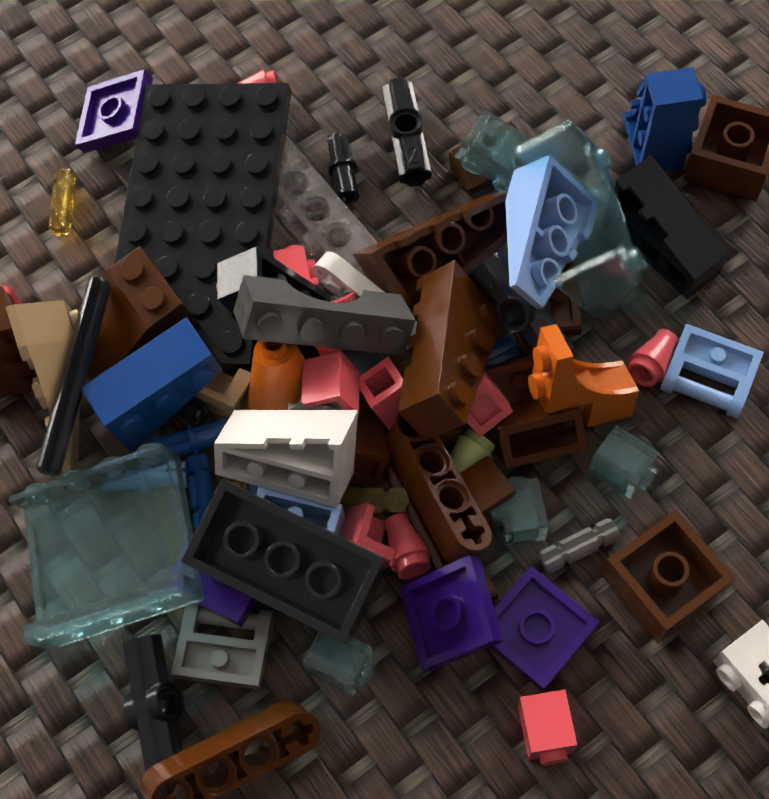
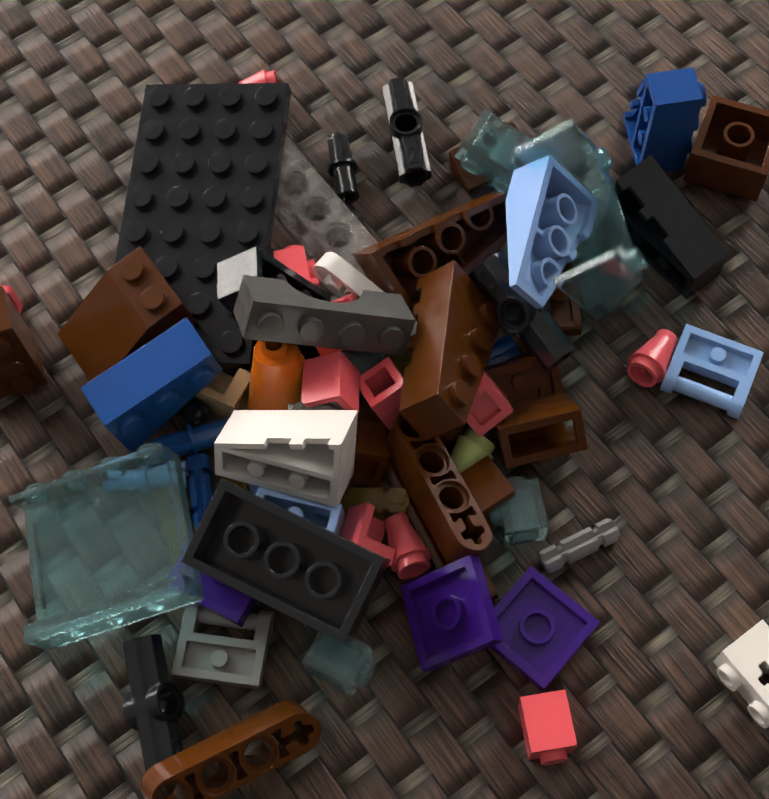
(43, 339): tan wedge -> none
(62, 201): clear yellow axle -> none
(73, 377): black axle -> none
(112, 111): dark purple plate -> none
(561, 382): orange arch -> none
(624, 462): clear light blue brick -> none
(667, 576): reddish brown brick -> none

